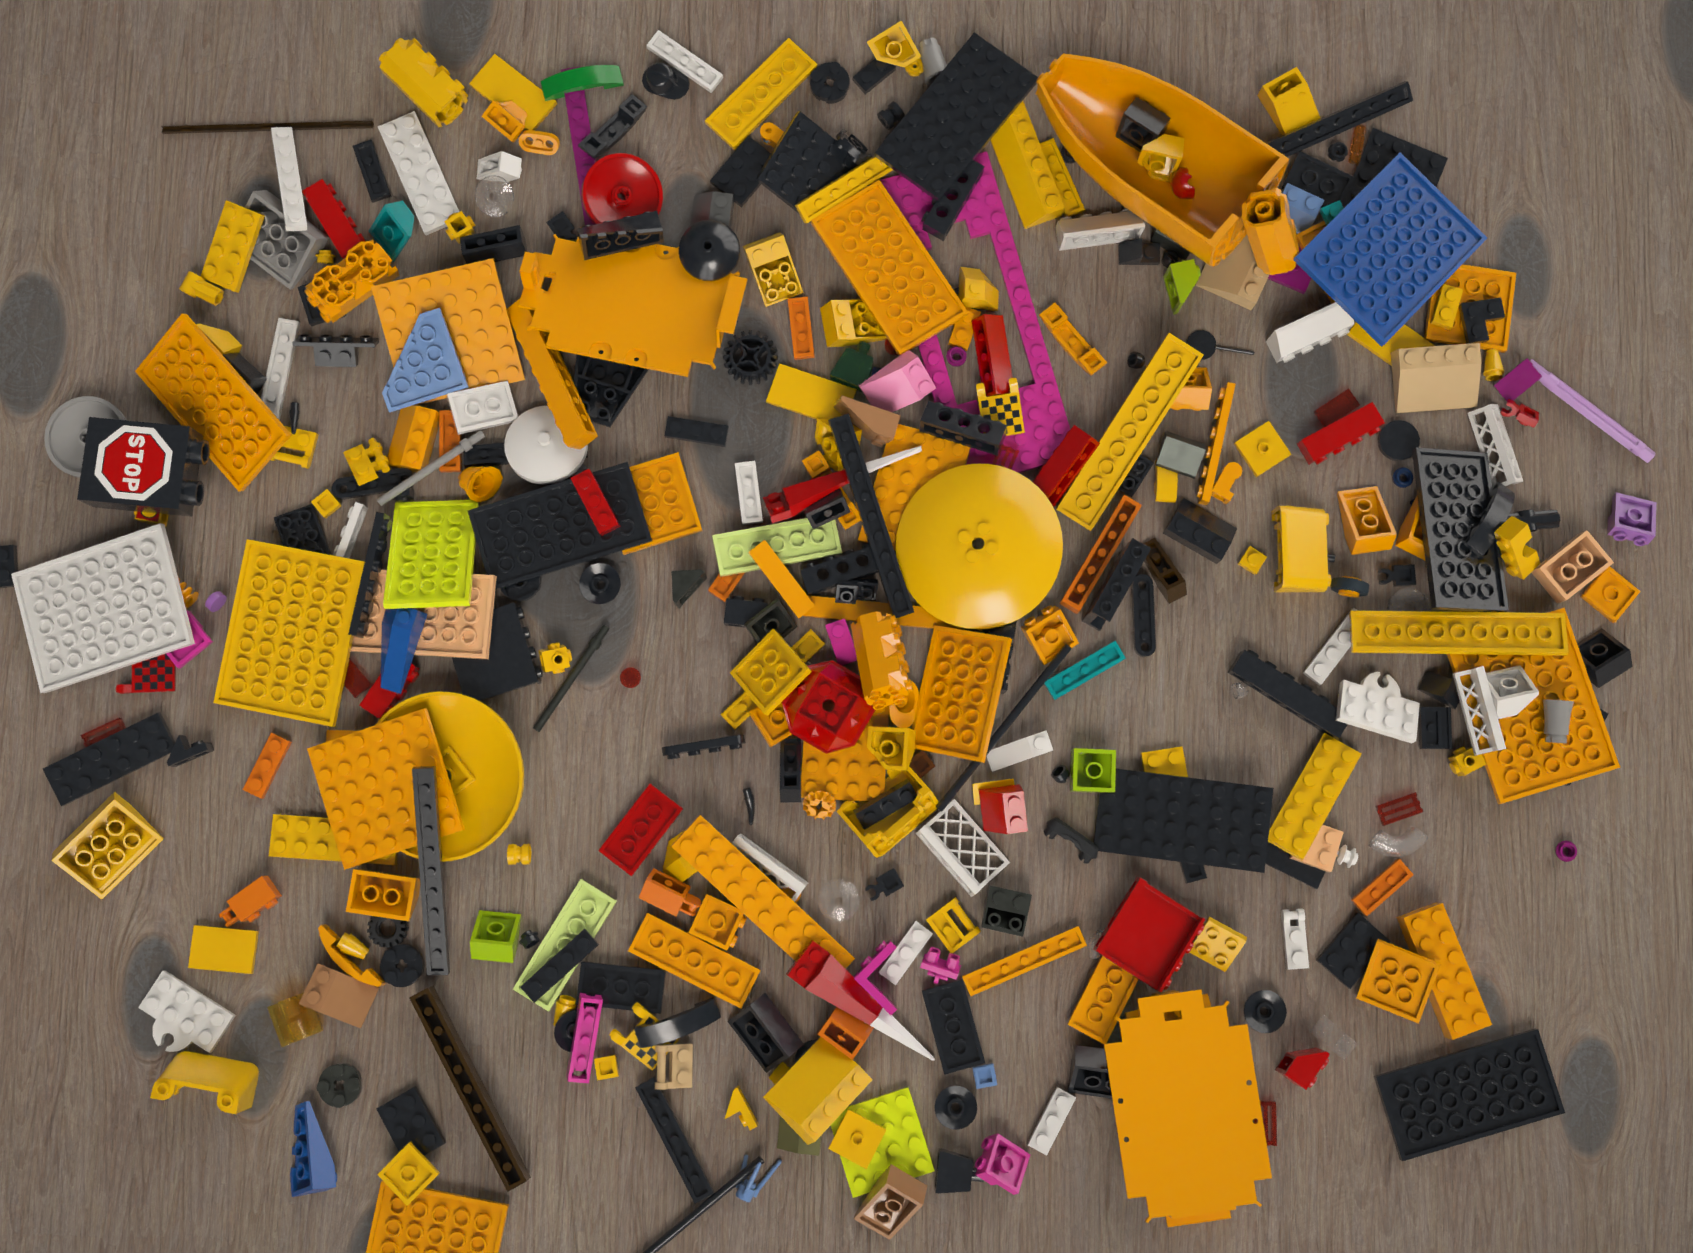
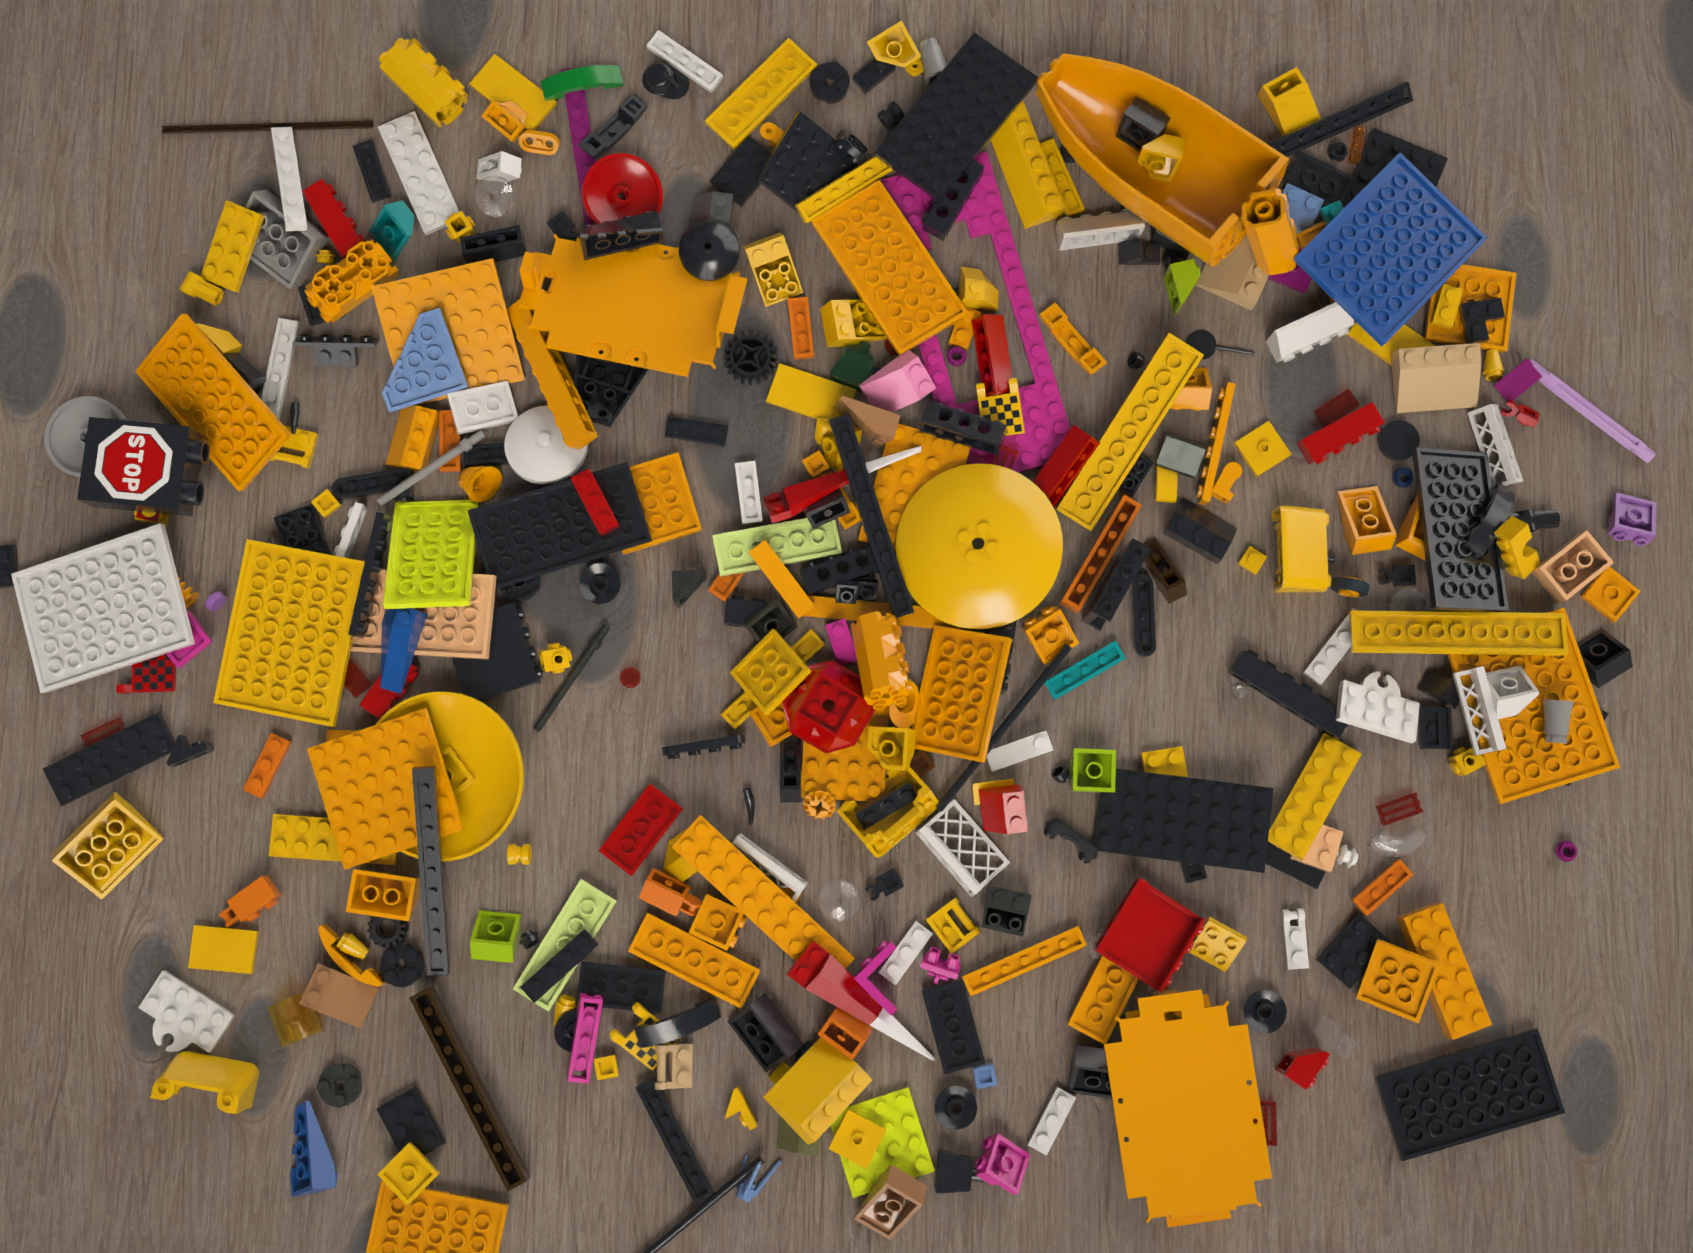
(360, 464): yellow plate -> none
(1180, 184): red hair -> none

